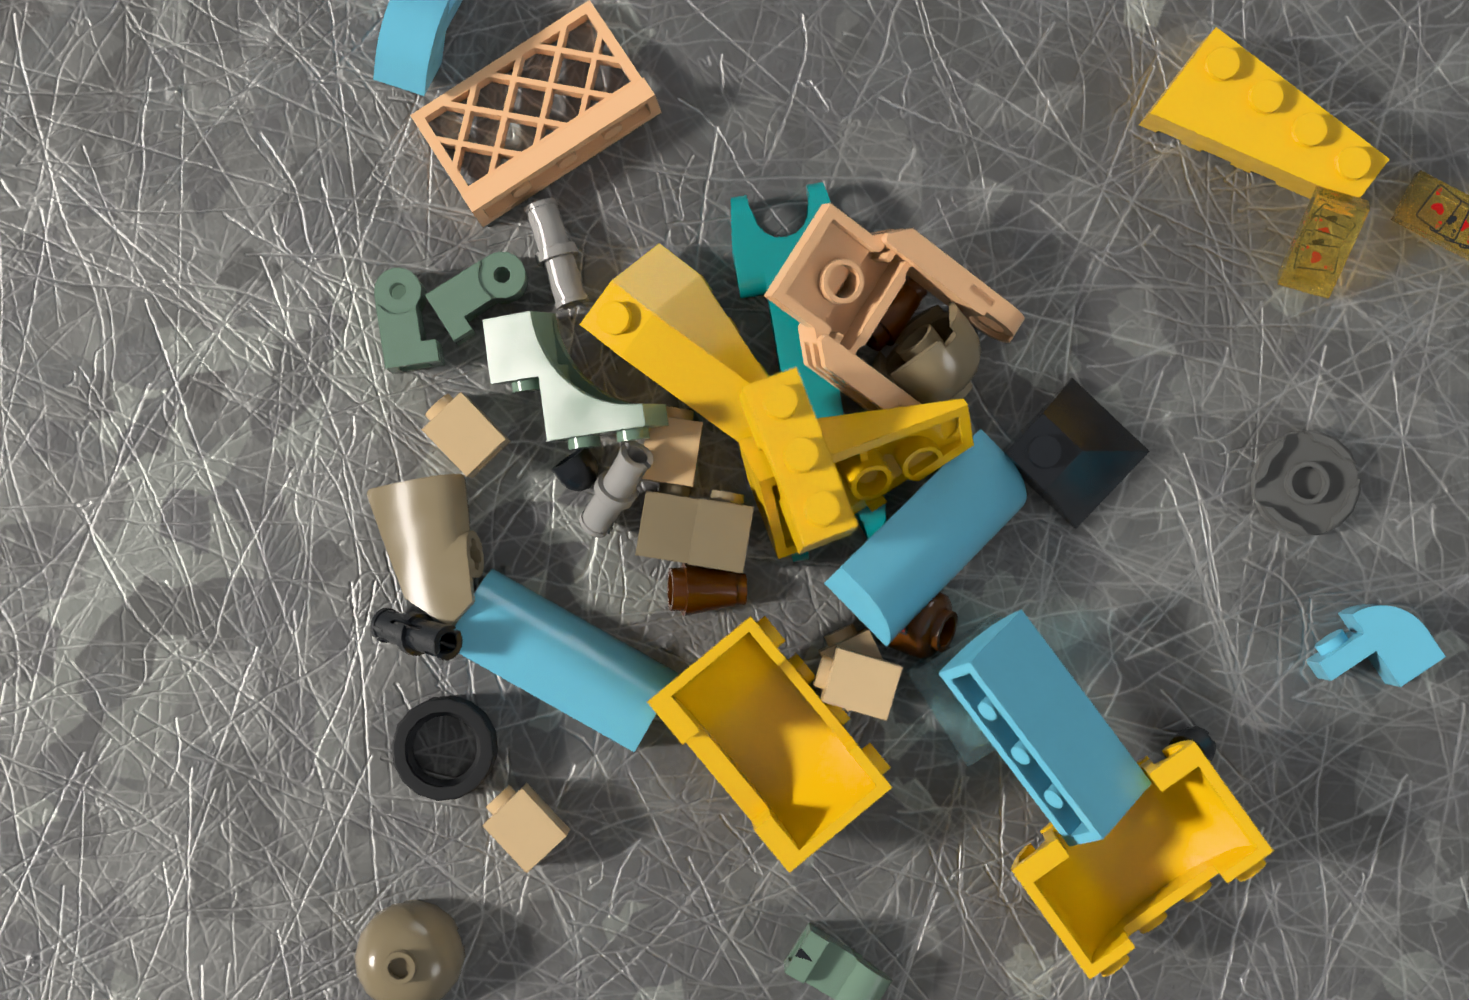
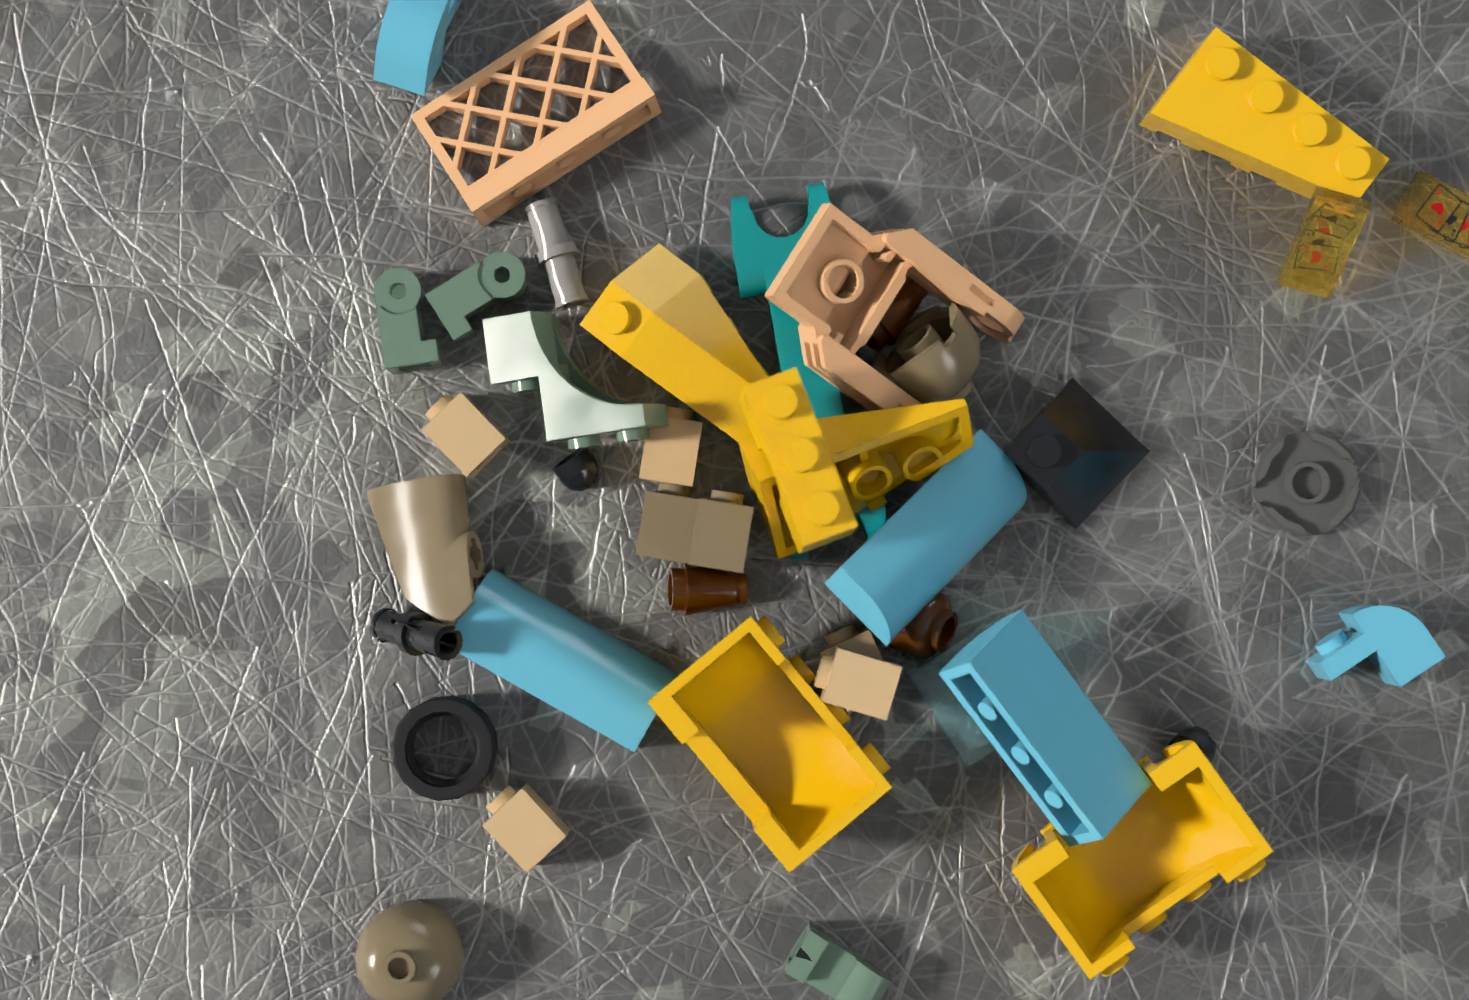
(616, 489): light grey pin -> none

